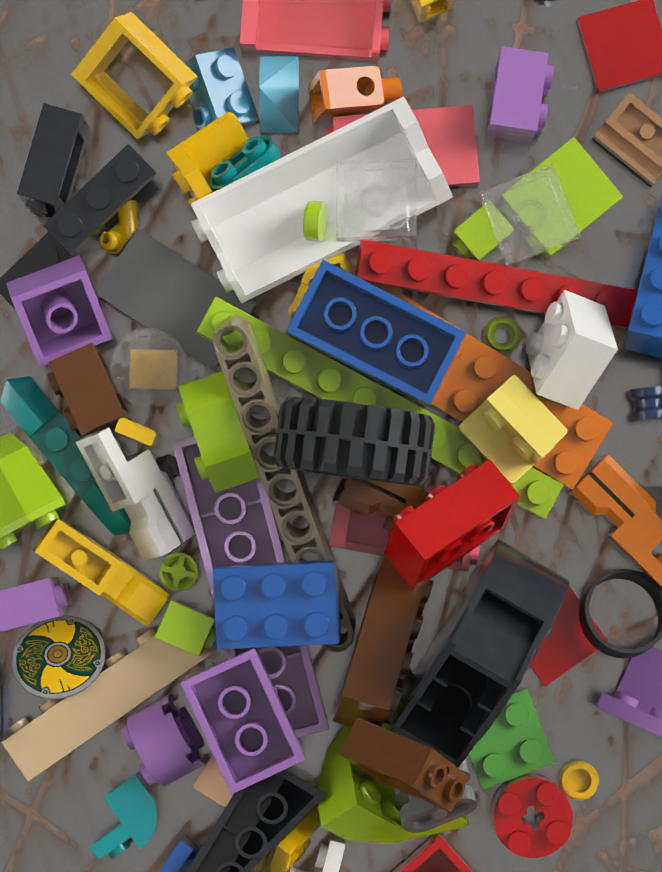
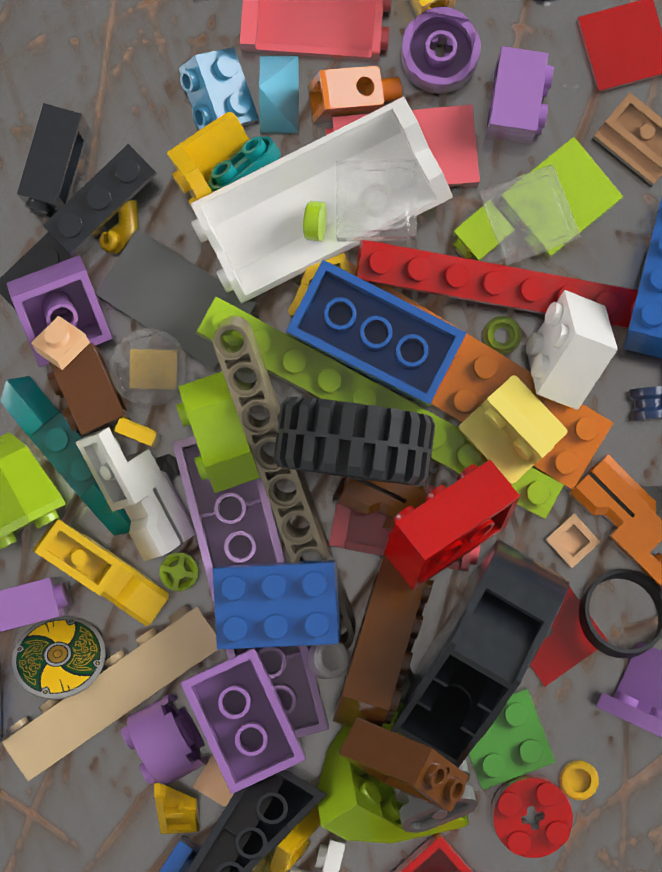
(60, 342): none -> light nougat plate
(112, 97): yellow window -> none
(138, 813): teal brick -> none
(175, 810): none -> yellow tile
(187, 628): lime brick -> none
(328, 660): none -> white tile
(461, 44): none -> medium lavender brick
(572, 540): none -> light nougat plate

